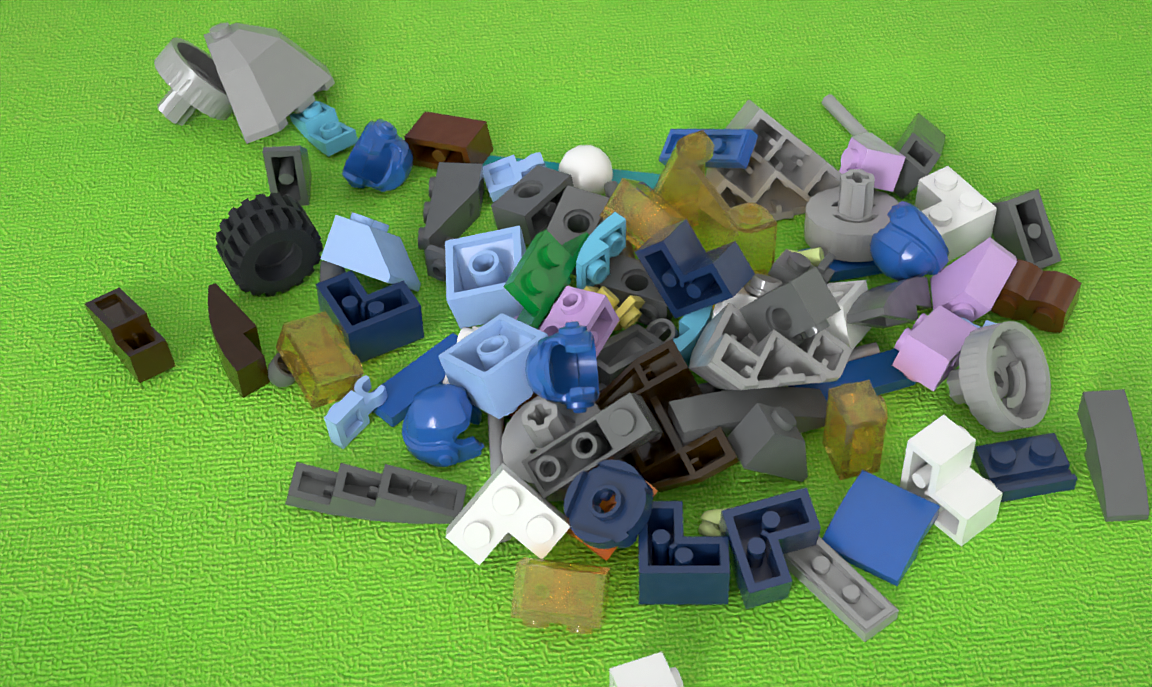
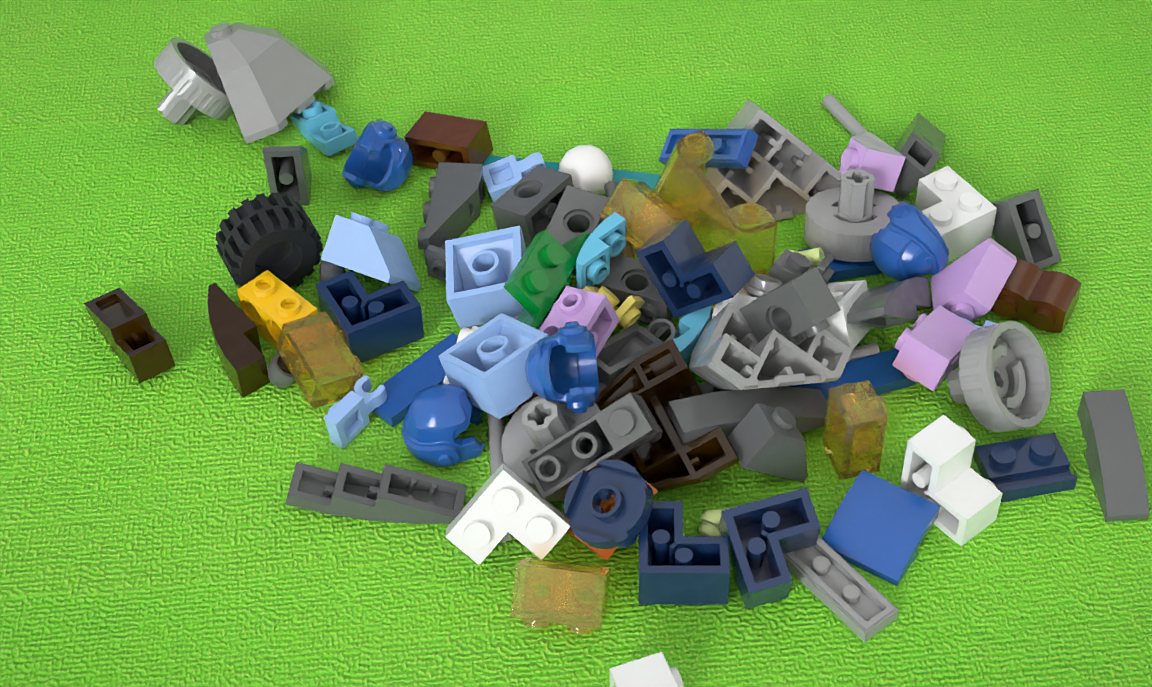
(271, 304): none -> yellow brick

